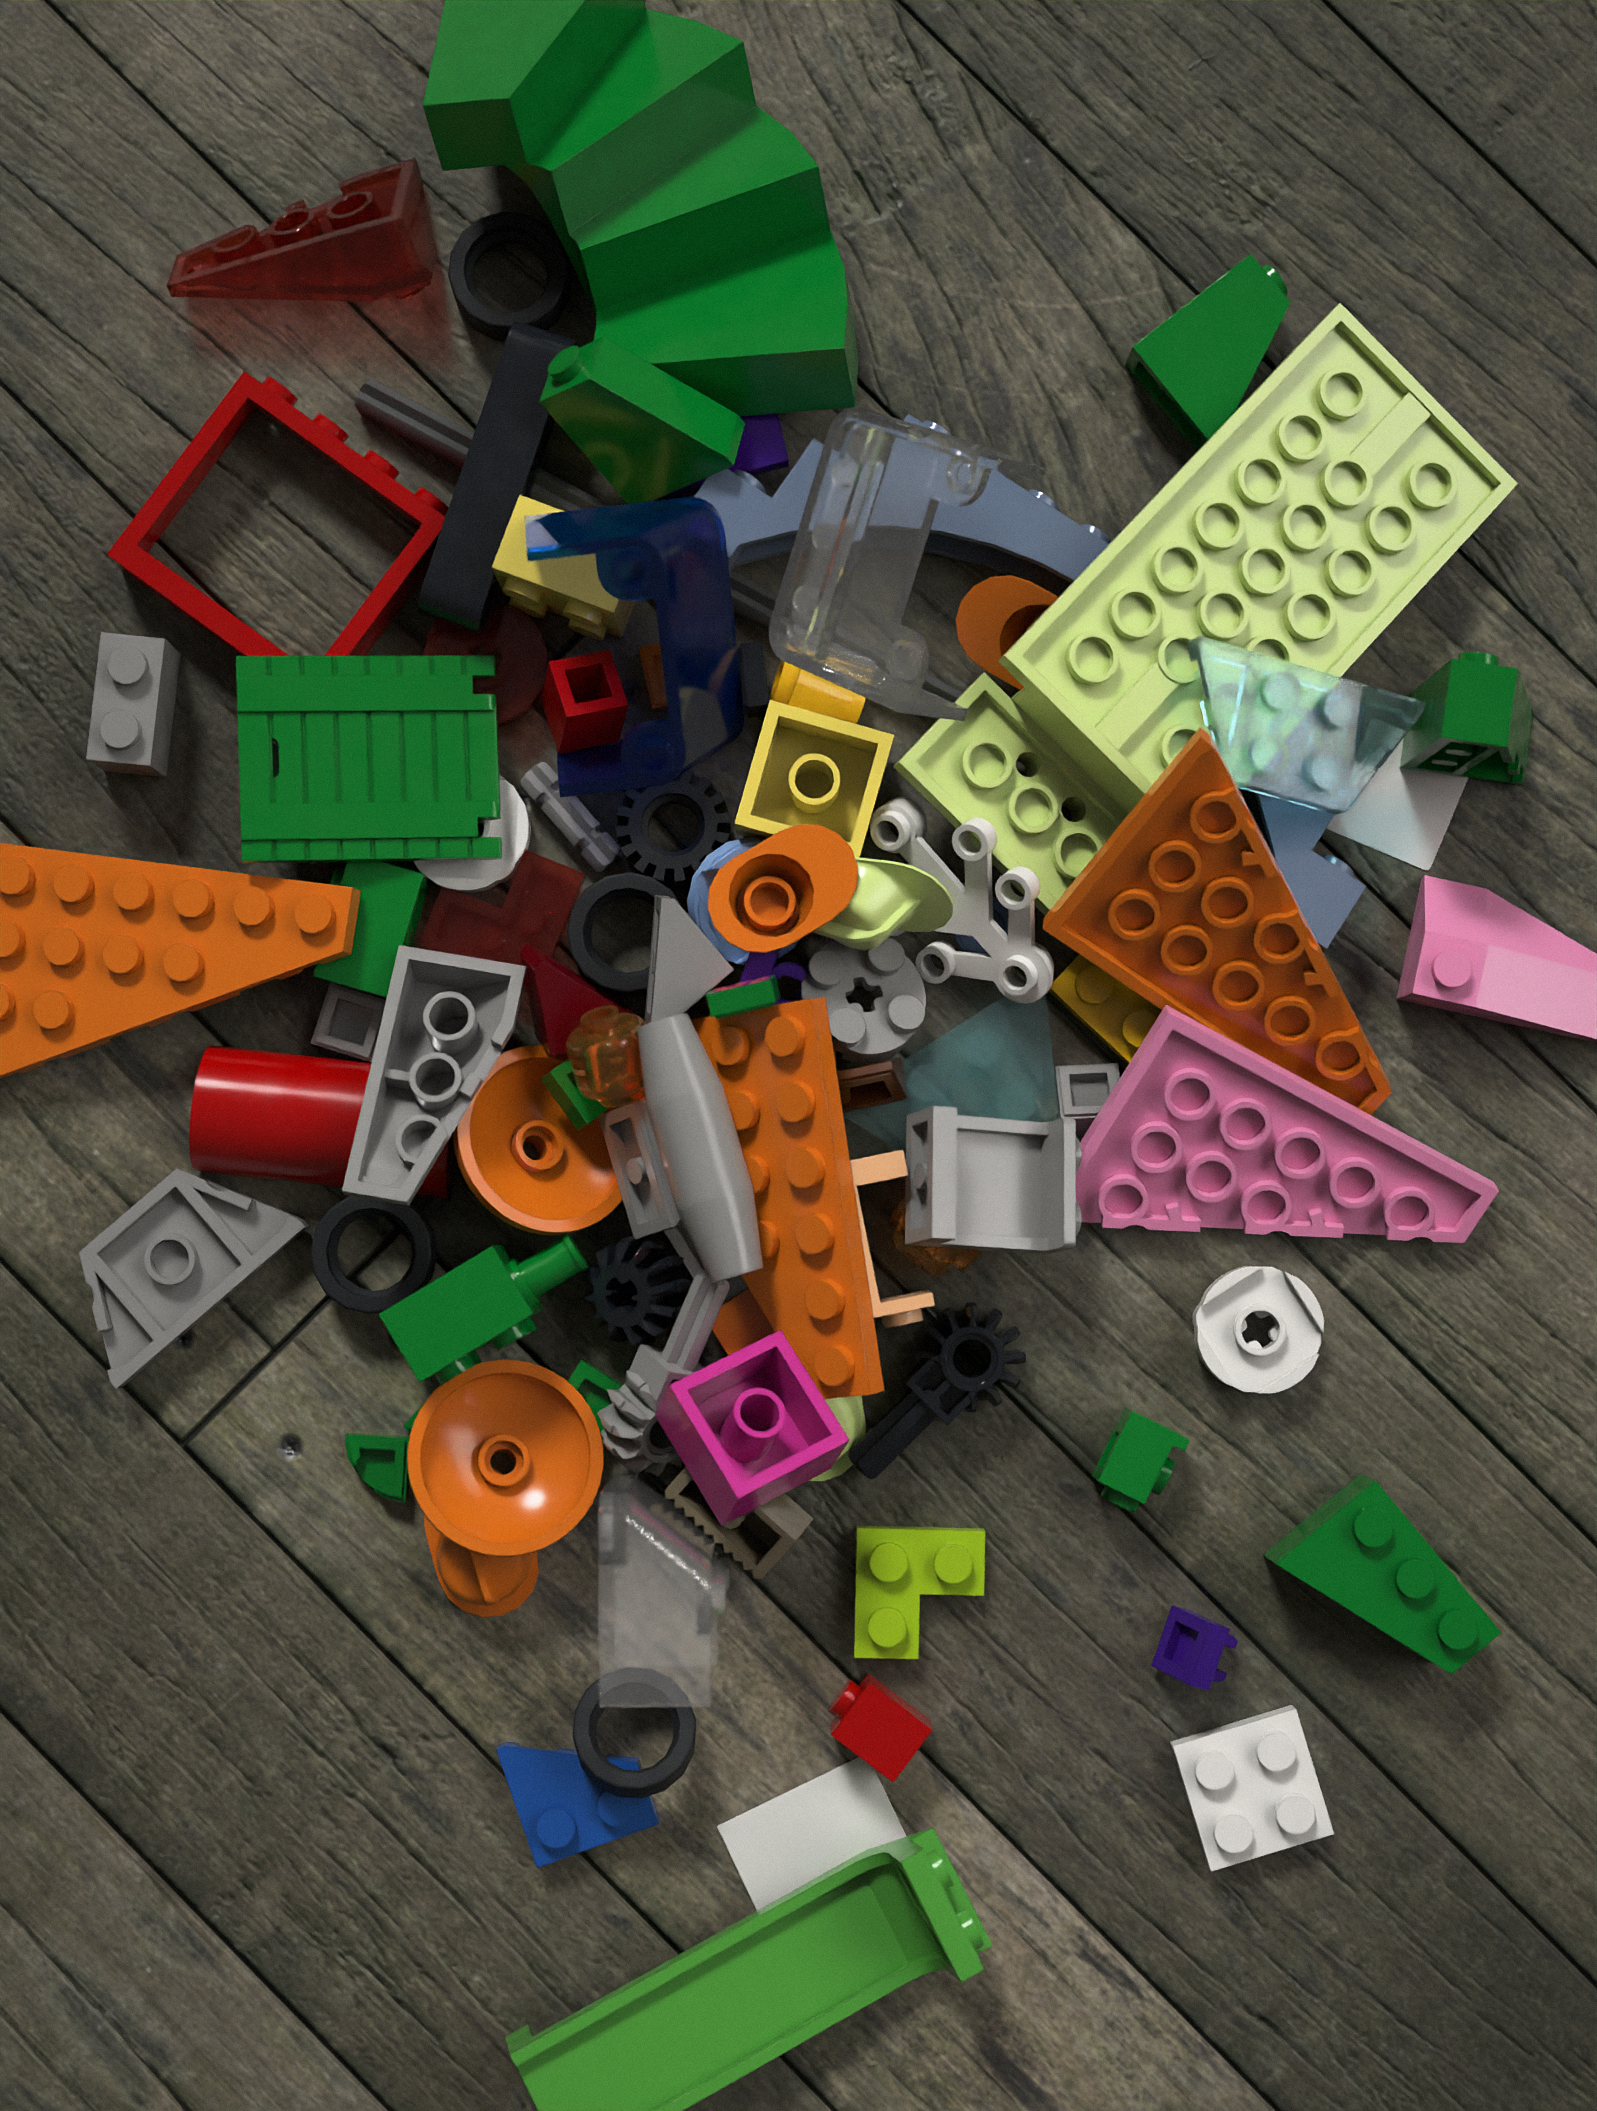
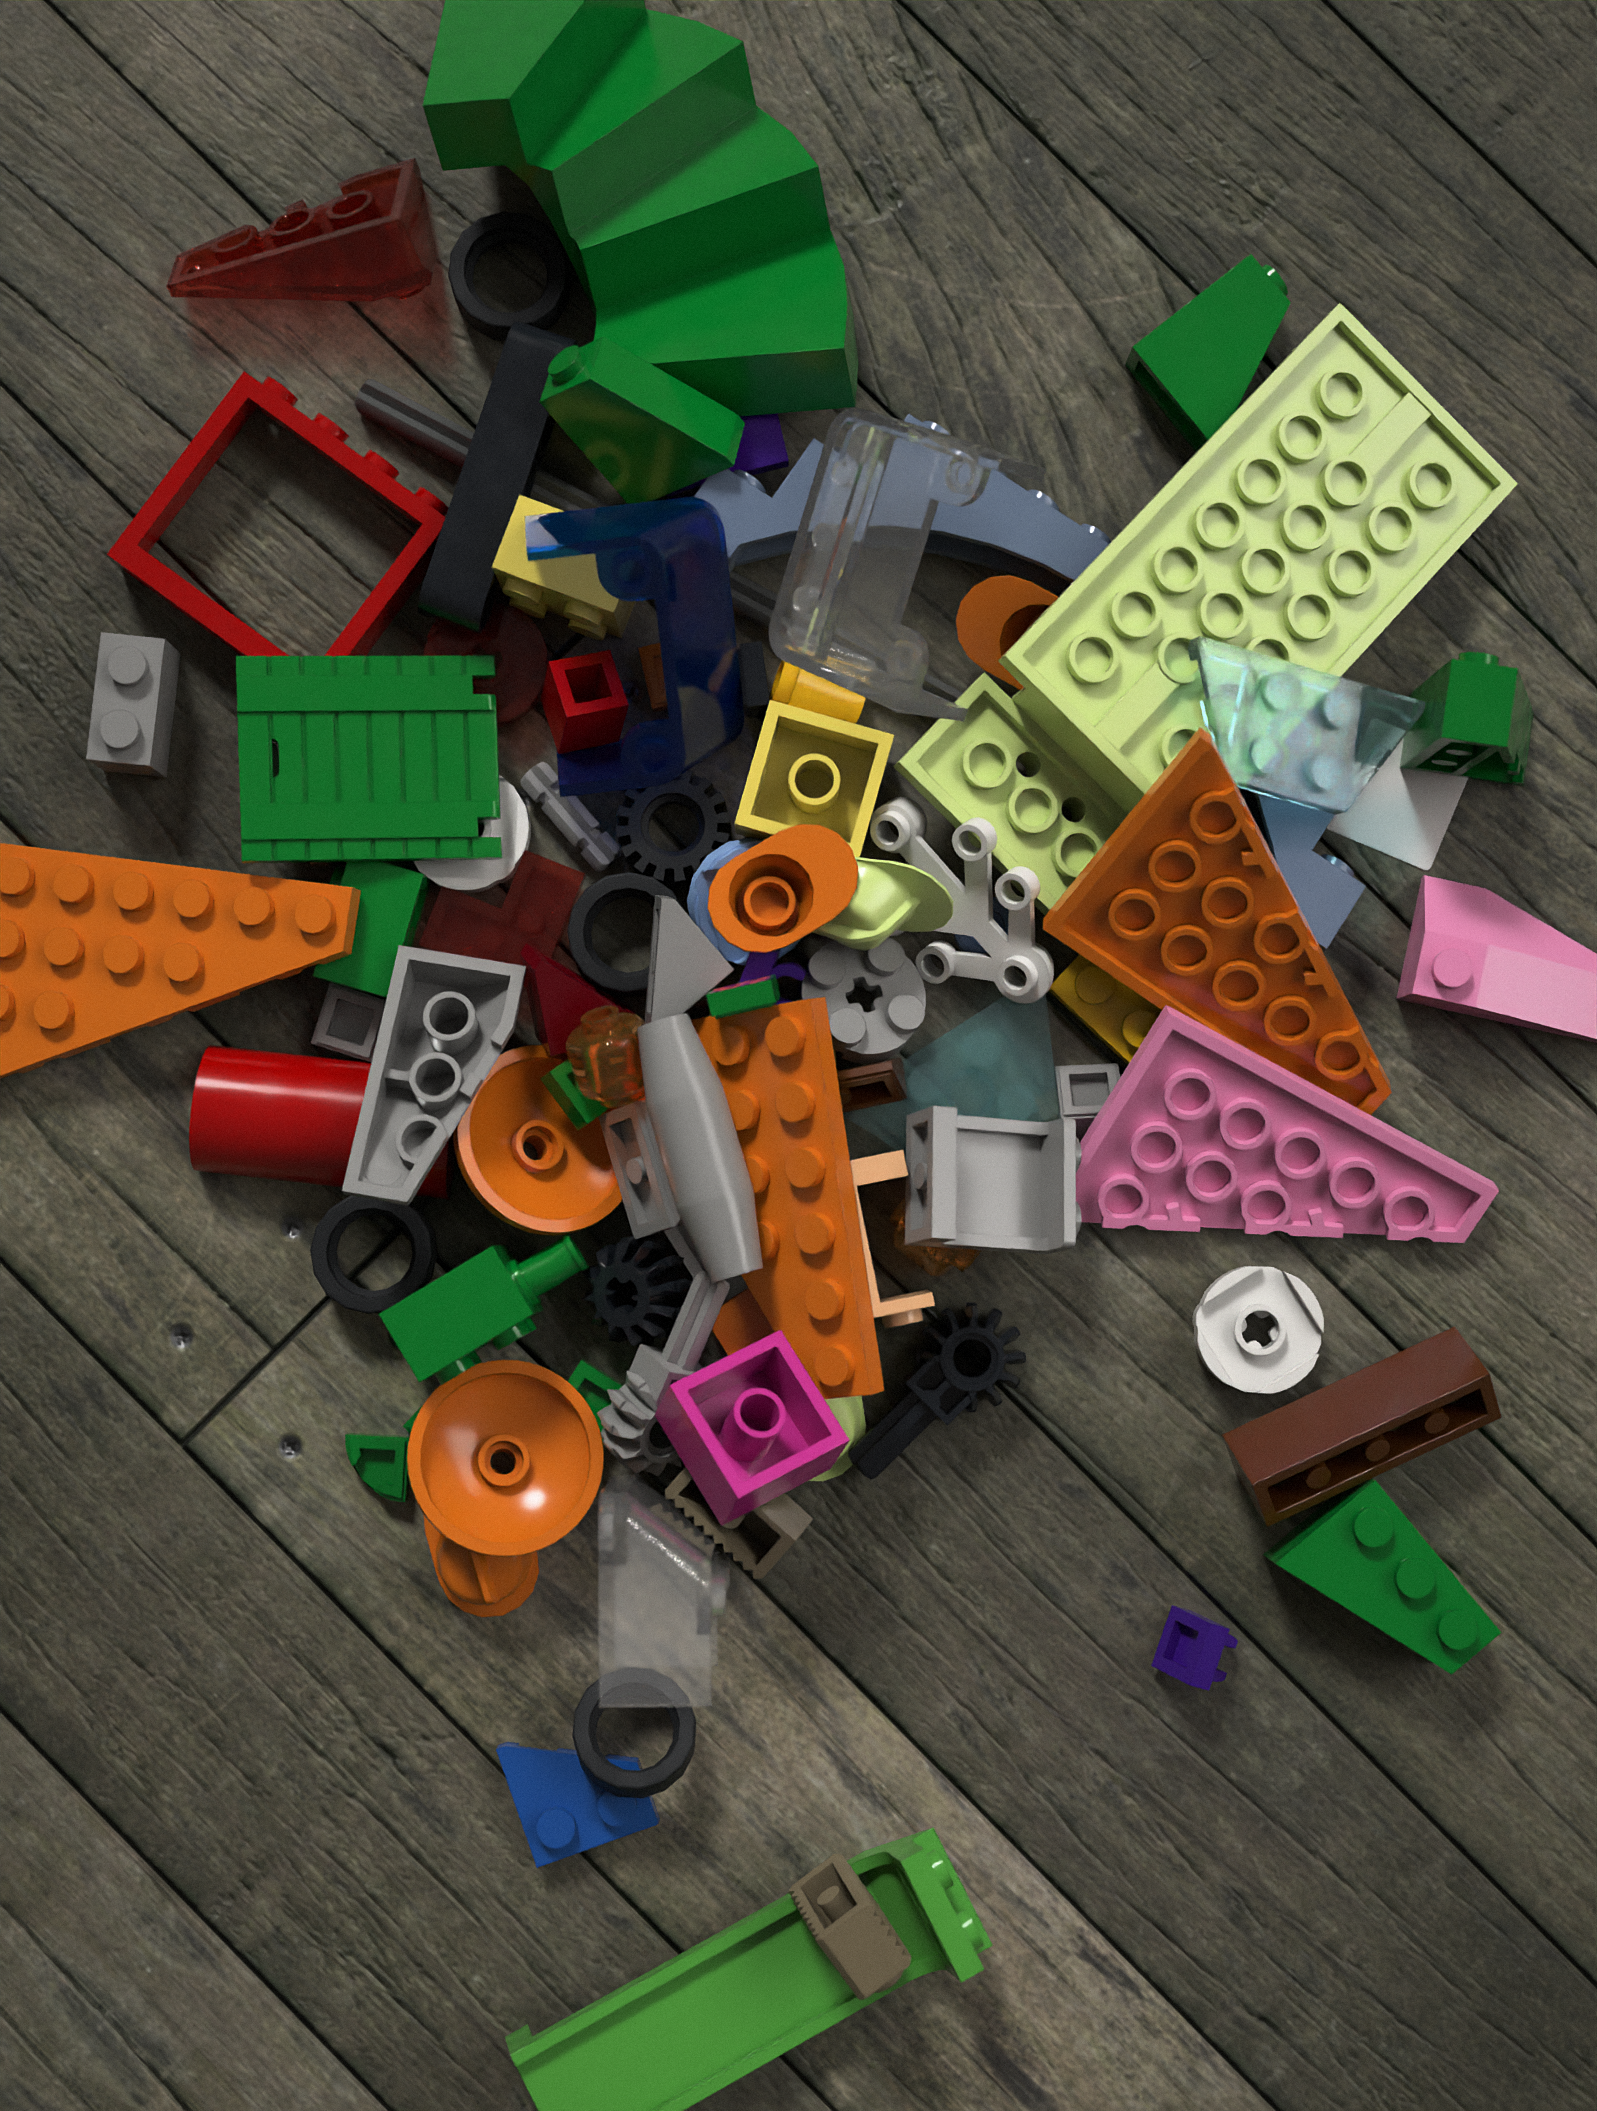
(175, 1263): light grey wing -> none
(810, 1830): white sticker -> none
(850, 1927): none -> dark tan brick
(878, 1725): red brick -> none
(896, 1568): lime plate -> none
(1136, 1460): green brick -> none
(1251, 1788): white plate -> none
(1357, 1422): none -> reddish brown brick

